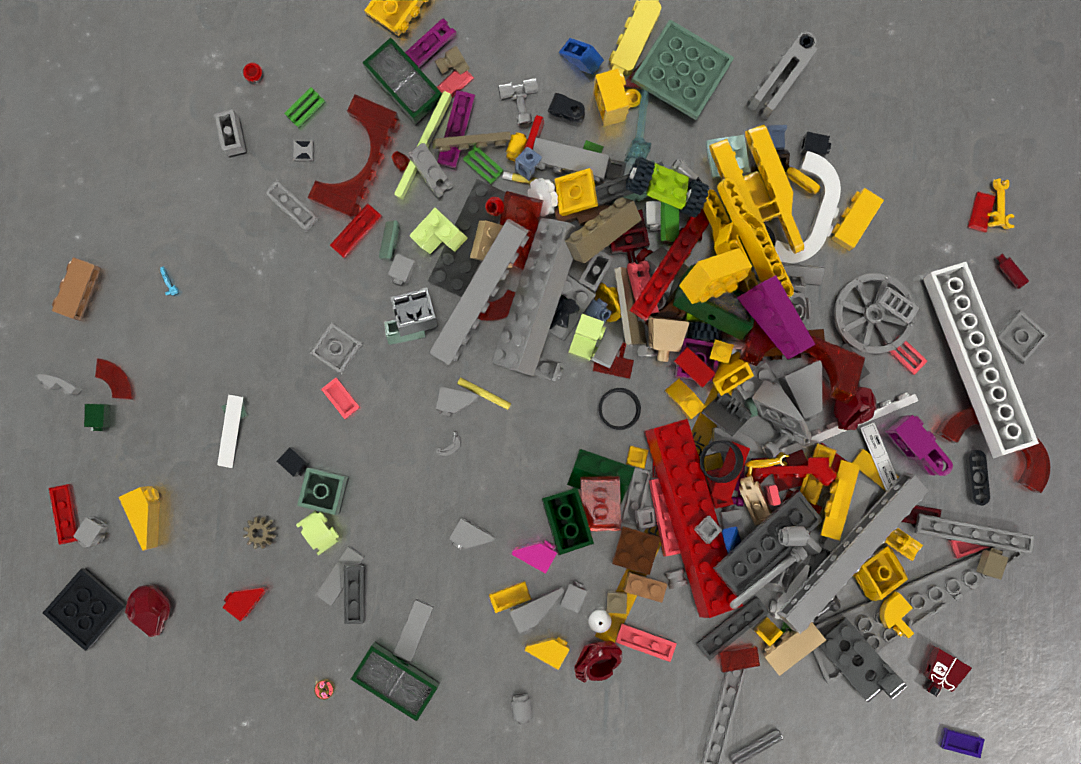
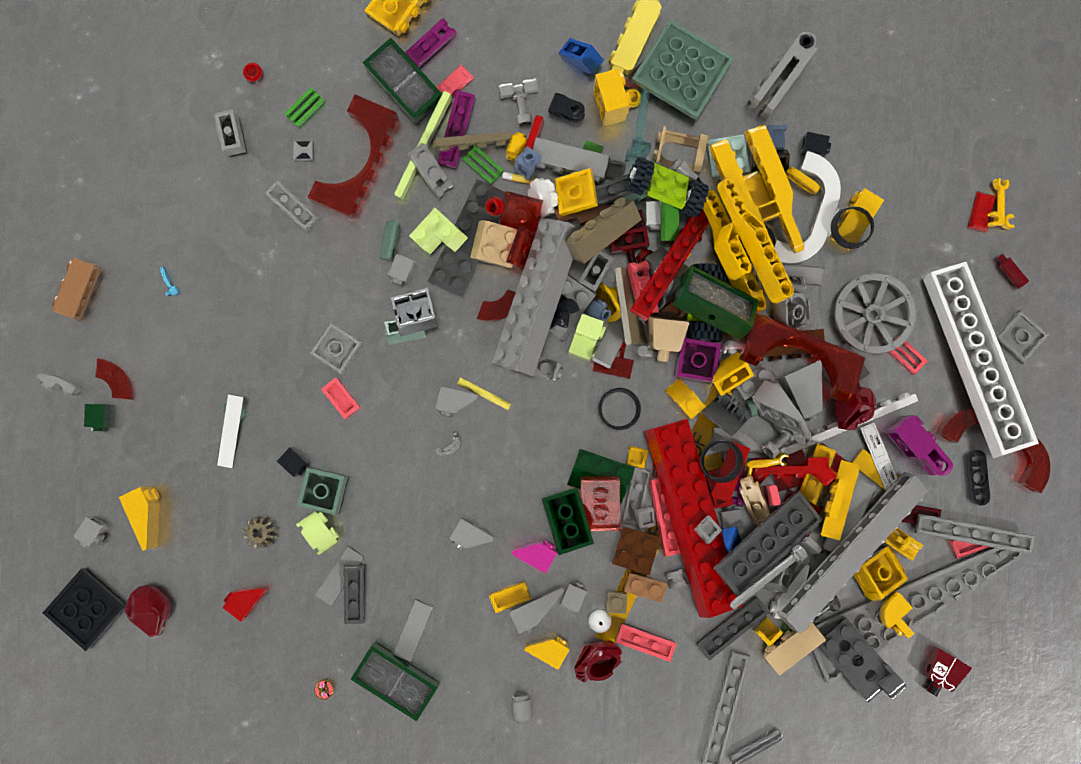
(63, 513): red tile -> none
(356, 230): red tile -> none
(400, 160): clear red hose -> none
(454, 59): dark tan piece -> none
(479, 290): light grey brick -> none
(683, 139): none -> tan panel
(694, 367): red tile -> none
(715, 276): yellow brick -> none
(721, 351): yellow plate -> none
(739, 659): clear red tile -> none
(777, 317): magenta wedge -> none
(793, 536): light grey brick -> none
(838, 238): none -> black tyre
(885, 295): light grey slope -> none
(962, 743): dark purple tile -> none
(992, 563): dark tan brick -> none

